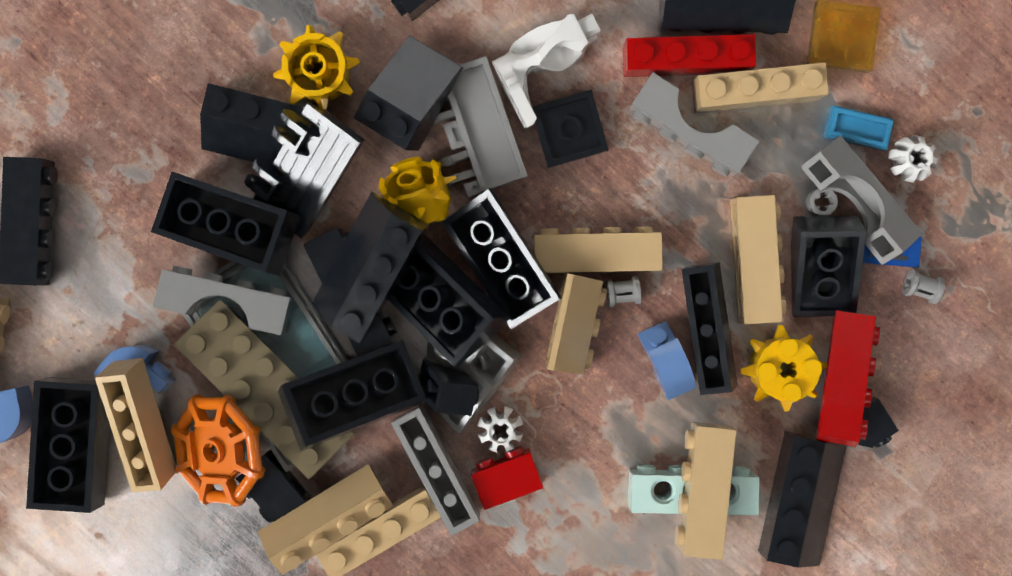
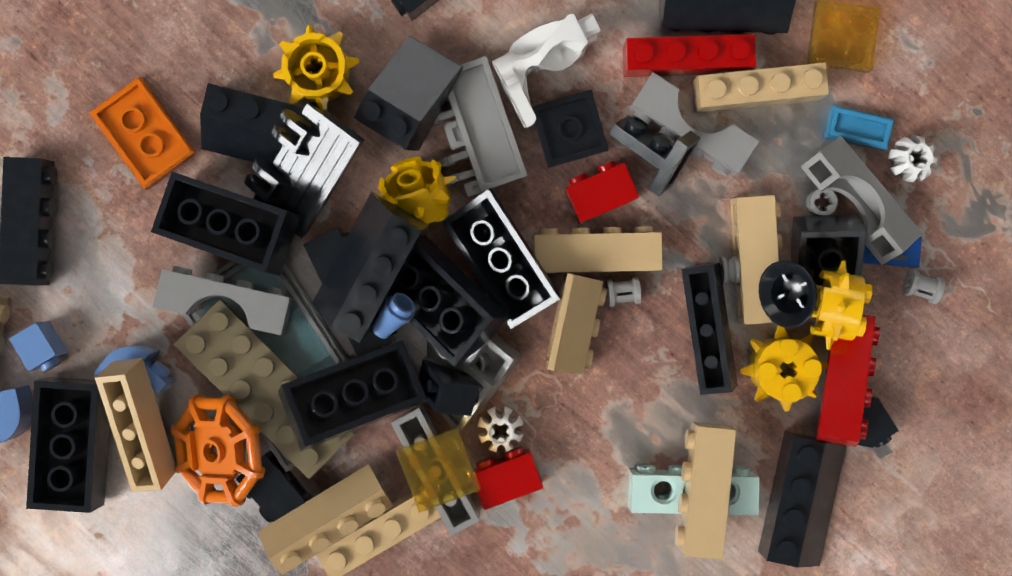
(39, 346): none -> medium blue brick
(142, 133): none -> orange tile
(394, 314): none -> medium blue cone
(438, 469): none -> clear yellow plate
(600, 192): none -> red brick
(656, 150): none -> black bracket
(668, 360): medium blue brick -> none
(730, 269): none -> light grey bush
(787, 294): none -> black hat
(841, 306): none -> yellow brick

